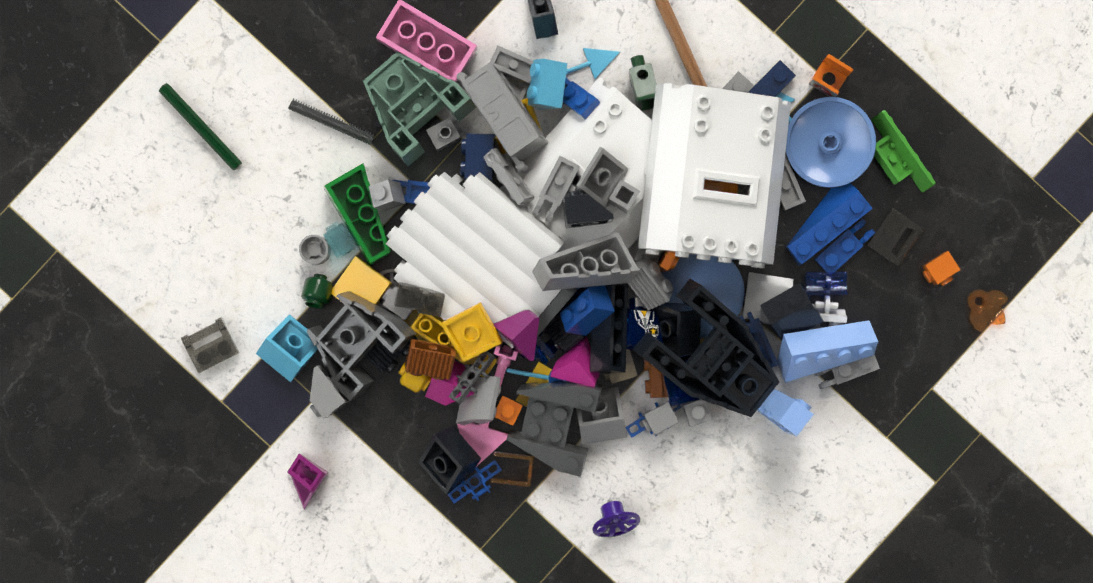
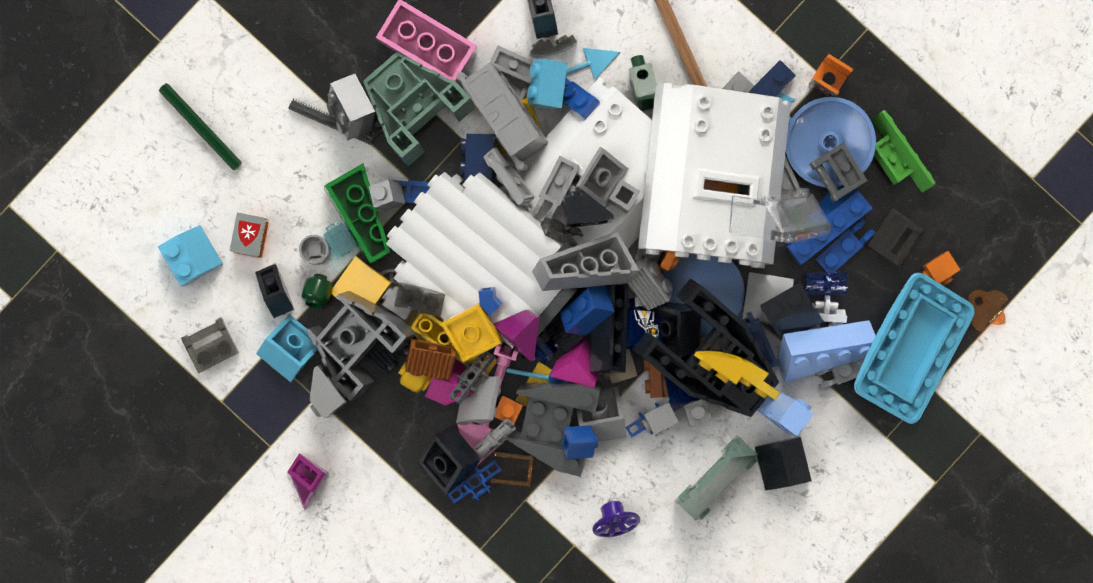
(190, 255): none -> medium azure slope
(249, 235): none -> piece
(274, 291): none -> black slope
(350, 107): none -> brick
(444, 133): light grey brick -> none
(489, 300): none -> blue piece
(495, 438): none -> light grey pin
(546, 49): none -> clear smoke slope
(556, 230): none -> clear smoke plate
(579, 442): none -> blue brick
(735, 459): none -> sand green wedge
(737, 369): none -> yellow slope
(783, 463): none -> black slope
(787, 220): none -> clear windscreen
(844, 167): none -> dark grey plate
(913, 347): none -> medium azure wedge

